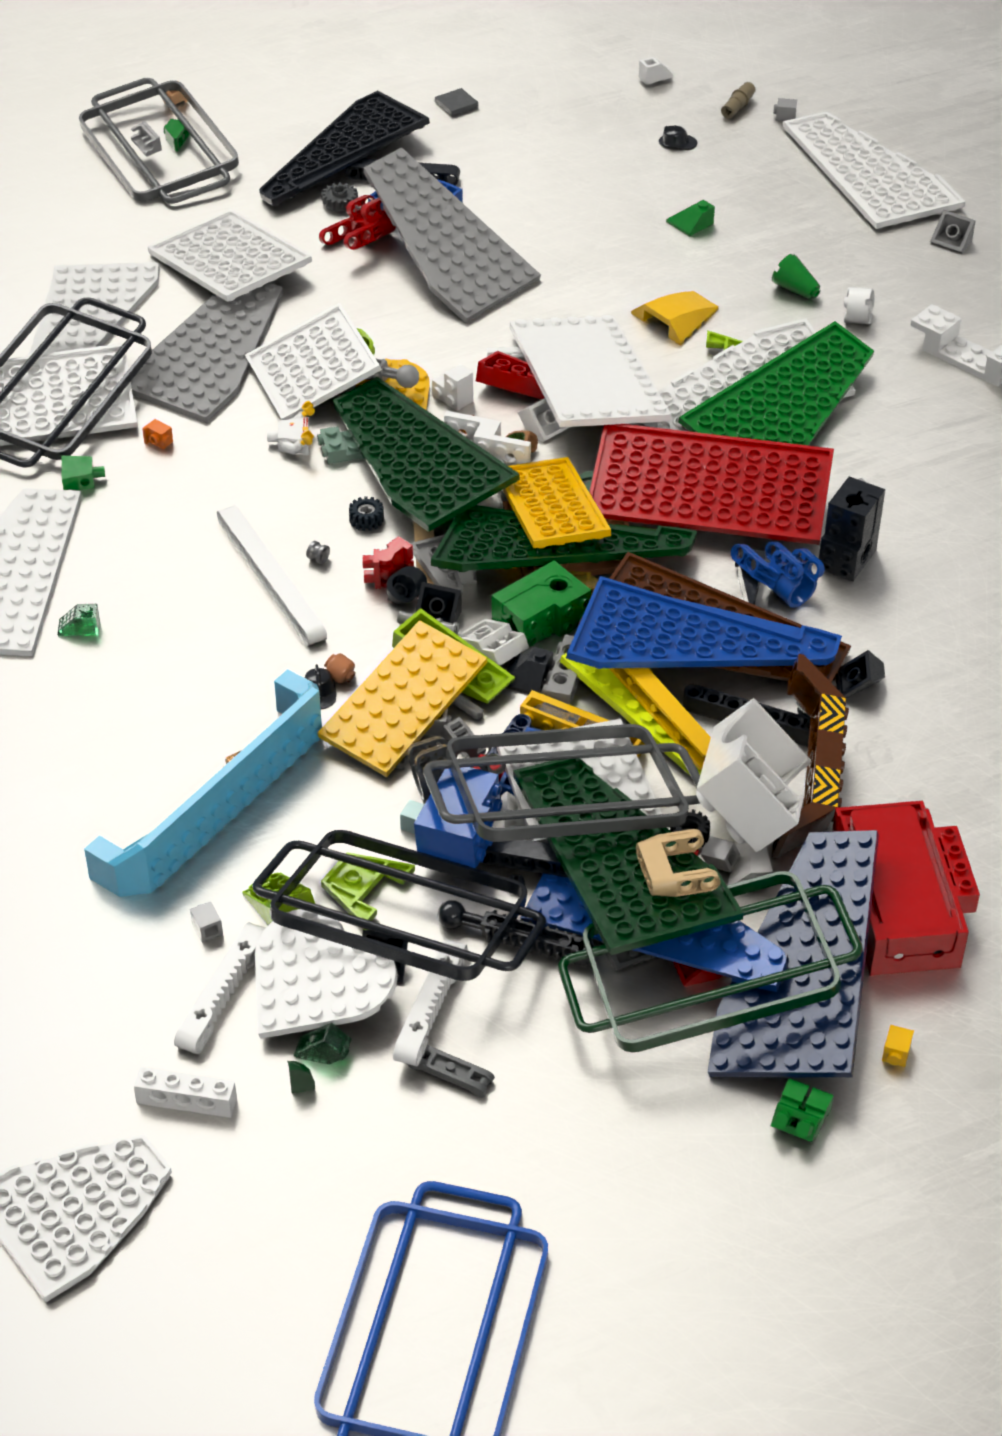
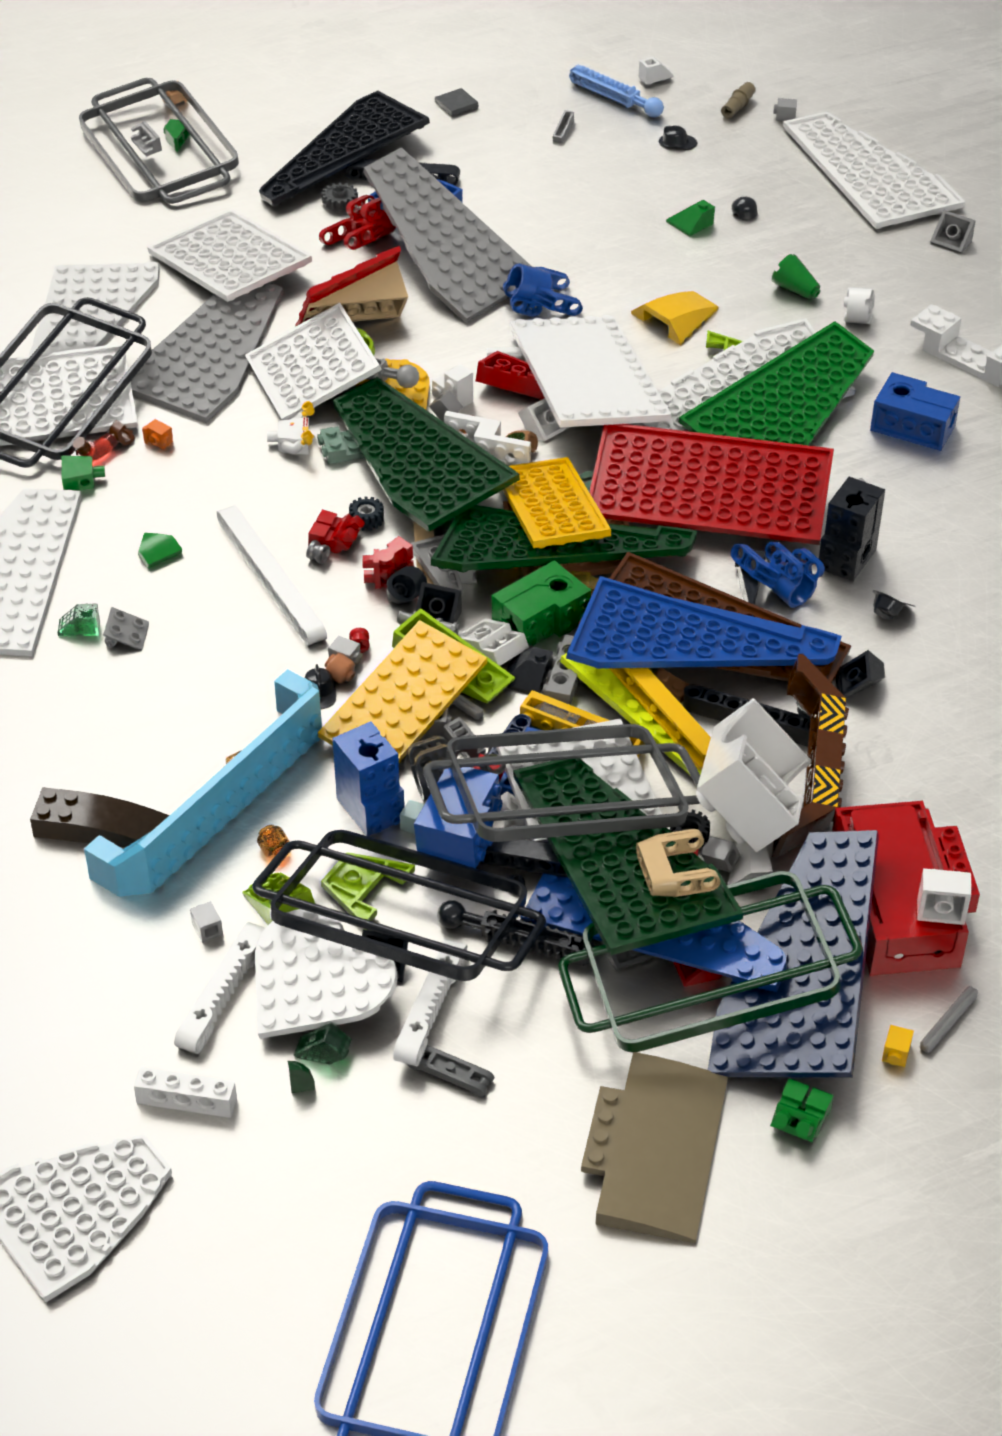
(86, 815): none -> dark brown slope
(103, 445): none -> piece
(125, 629): none -> light grey hinge
(158, 548): none -> green slope
(271, 840): none -> clear orange head
(335, 531): none -> red hips
(347, 647): none -> brick
(361, 636): none -> red wheel
(365, 292): none -> tan piece
(368, 778): none -> blue piece
(443, 403): none -> light grey brick
(536, 288): none -> blue piece
(563, 126): none -> light grey piece
(615, 90): none -> light blue gear
(655, 1147): none -> dark tan slope
(672, 683): none -> medium nougat plate
(744, 207): none -> black hair
(887, 606): none -> black piece
(914, 412): none -> blue piece
(944, 896): none -> white brick
(948, 1019): none -> light grey axle

